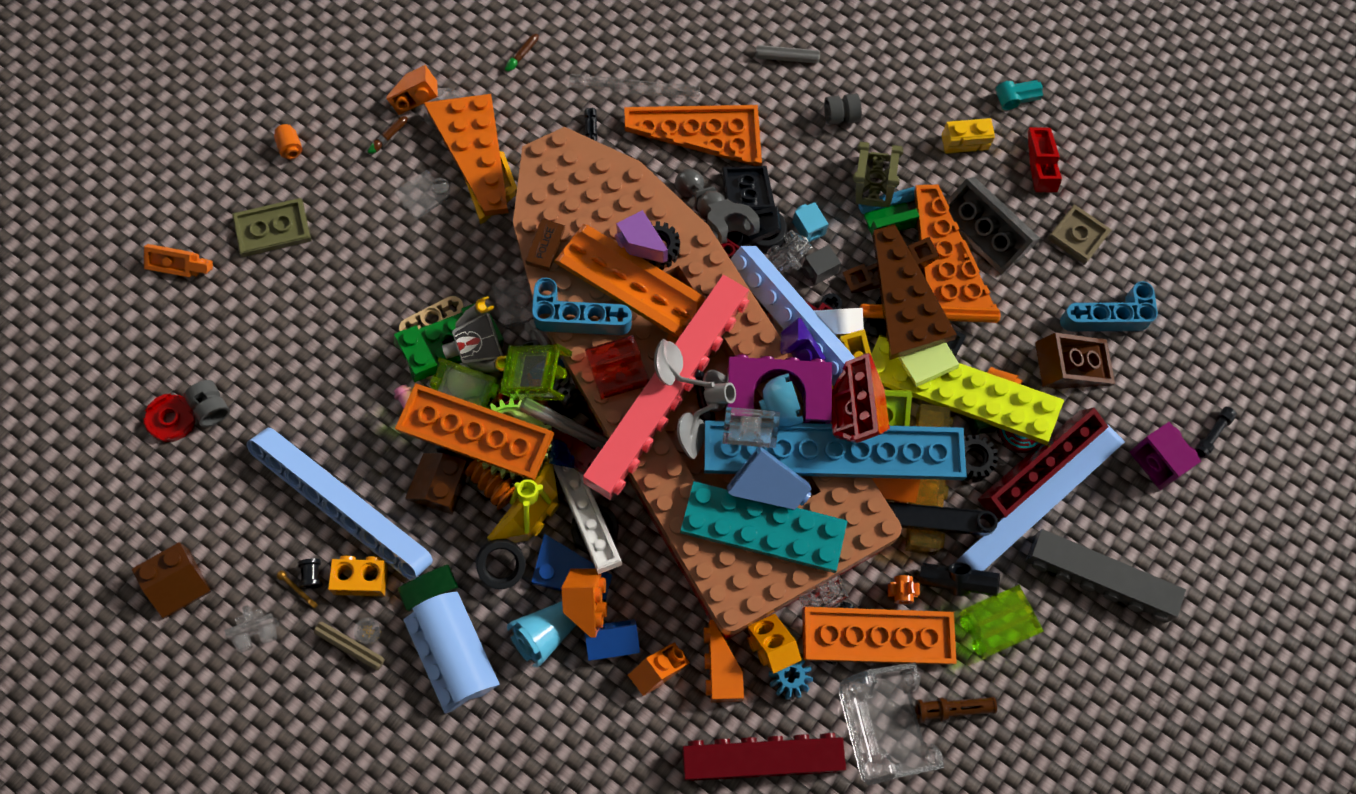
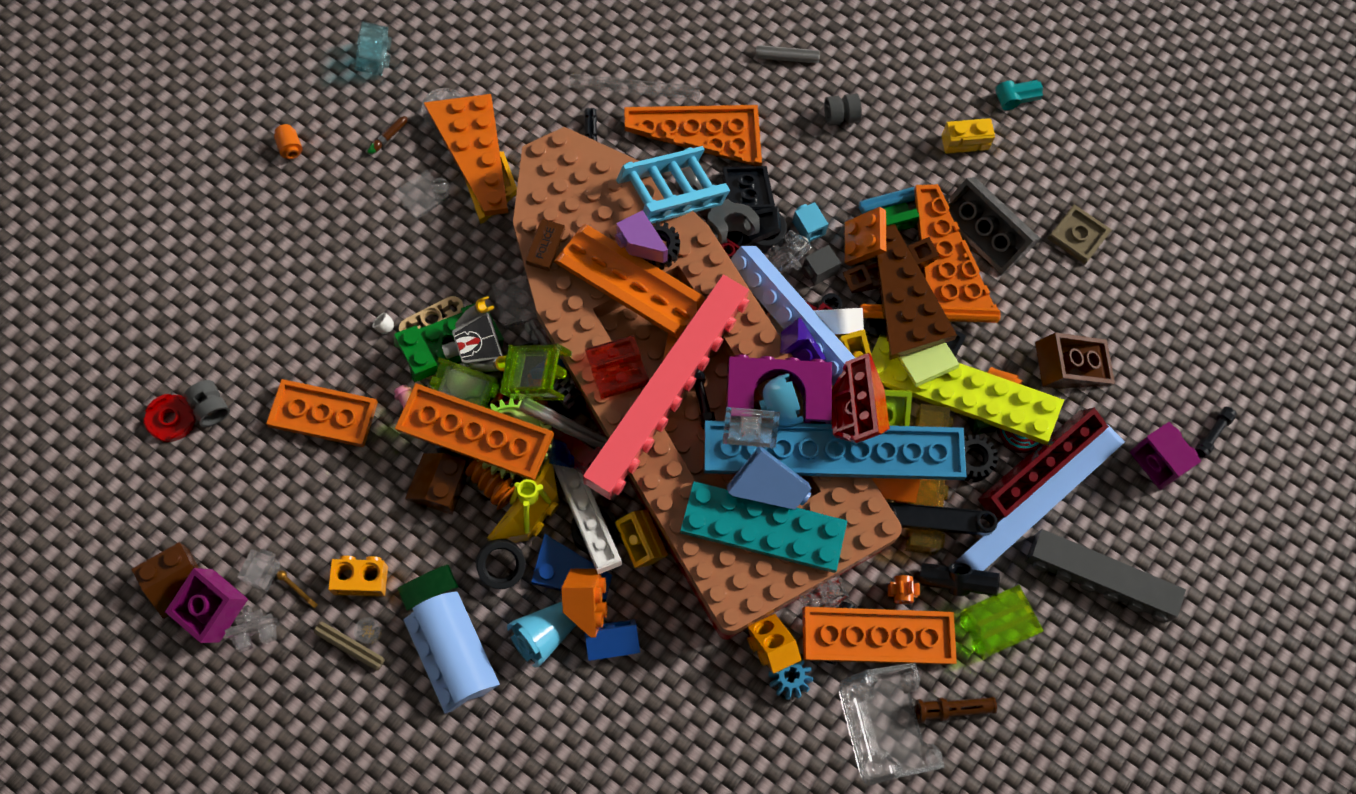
(175, 261): orange hinge -> none
(206, 605): none -> magenta brick
(259, 569): none -> clear brick
(271, 227): olive tile -> none
(310, 573): black bush -> none
(322, 413): none -> orange plate
(340, 503): light blue beam -> none
(372, 49): none -> clear light blue brick
(383, 323): none -> white hinge
(413, 90): orange slope -> none
(523, 50): reddish brown piece -> none
(582, 312): dark azure beam -> none
(641, 538): none -> yellow brick
(658, 668): orange slope -> none
(673, 205): none -> medium azure fence
(717, 393): light grey plant -> none
(725, 672): orange slope -> none
(763, 759): dark red brick -> none
(865, 174): olive piece -> none
(865, 236): none -> orange plate
(1043, 160): red slope -> none
(1081, 317): dark azure beam -> none

